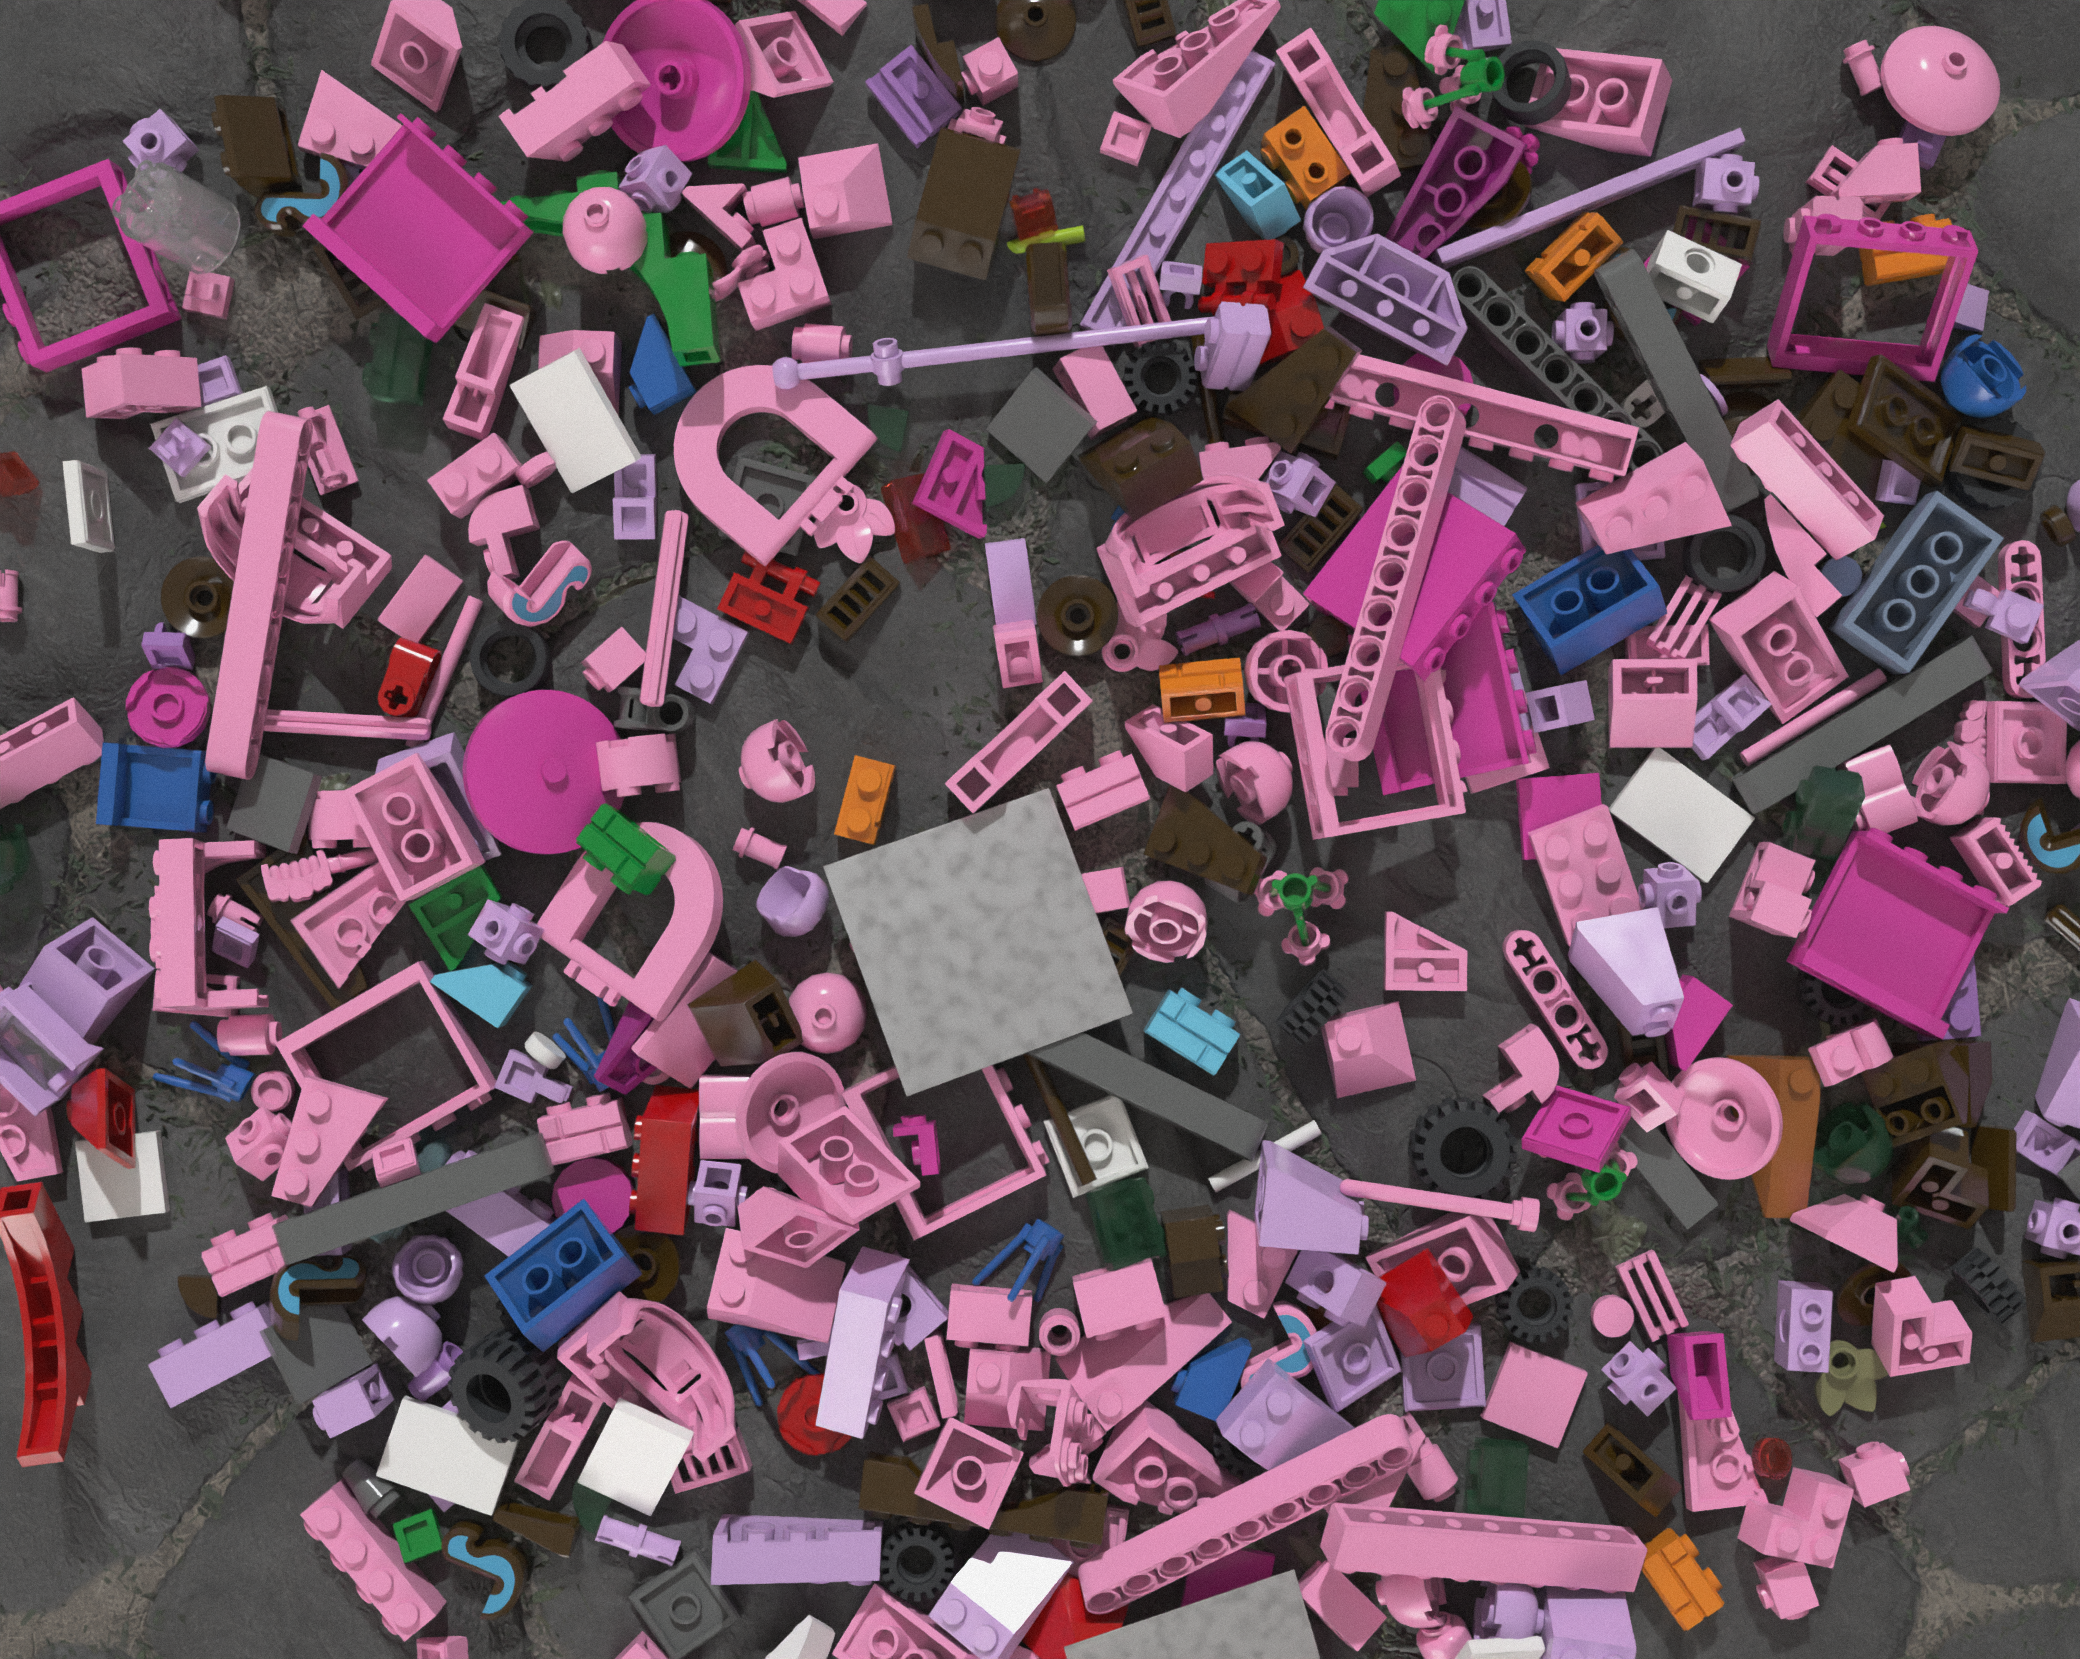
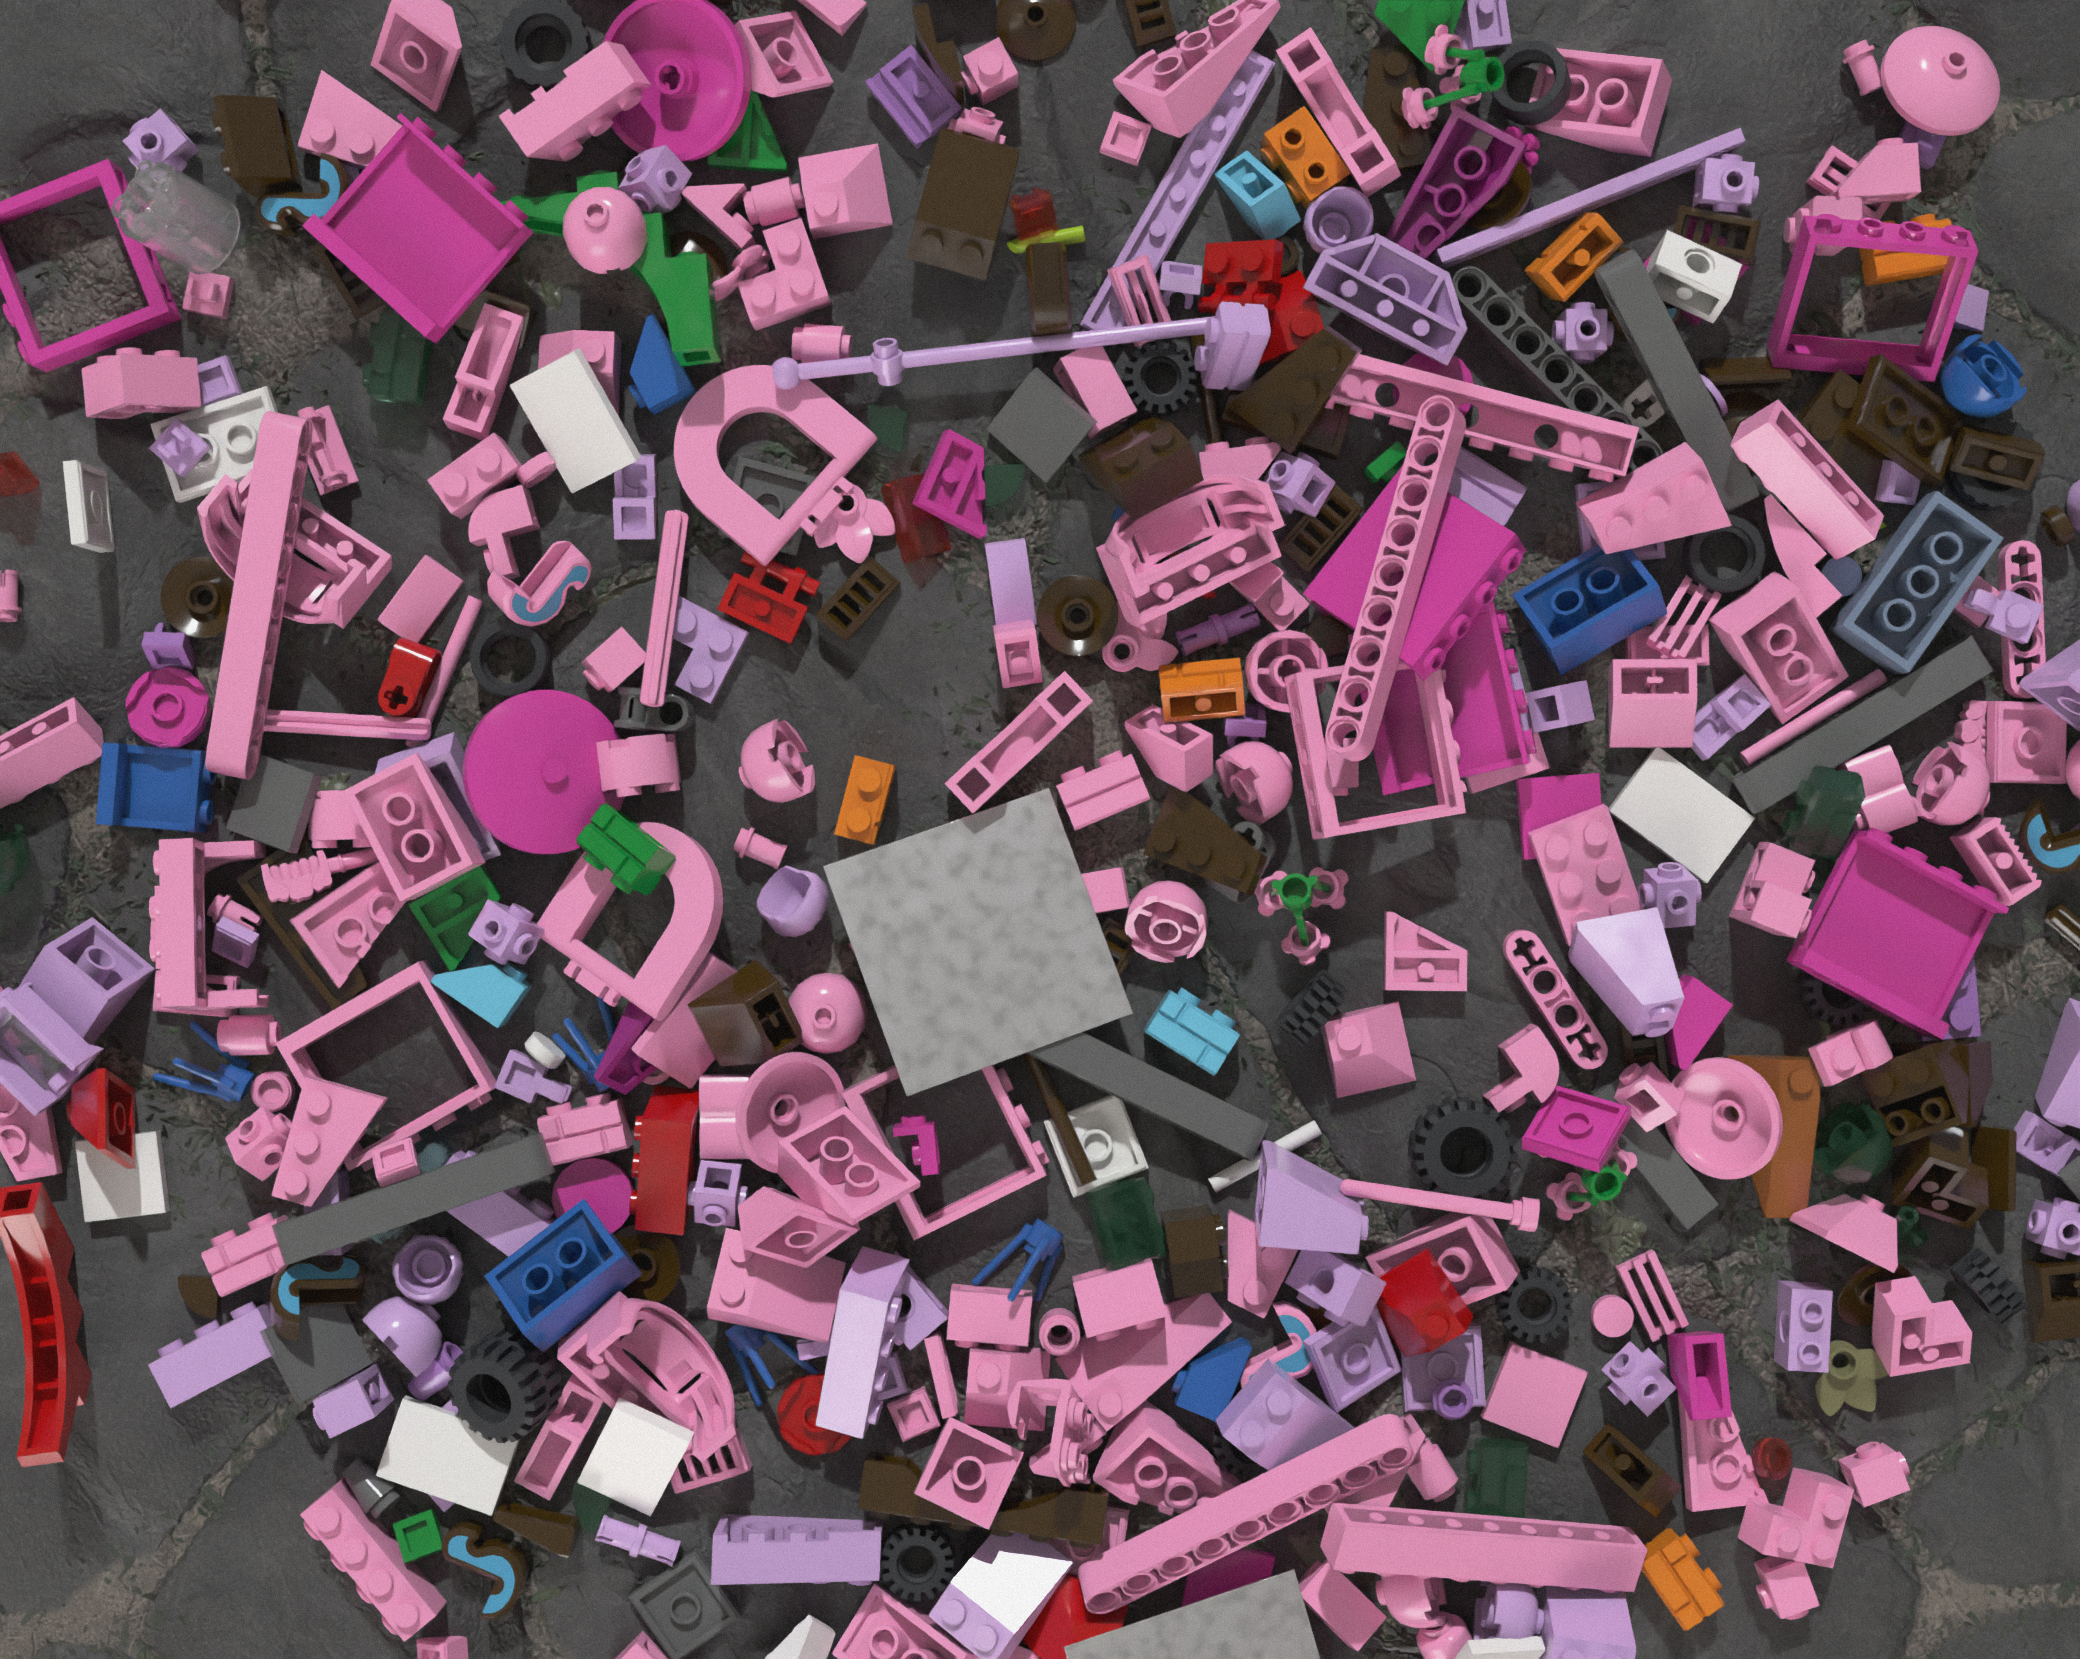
(1461, 1407): none -> medium lavender plate

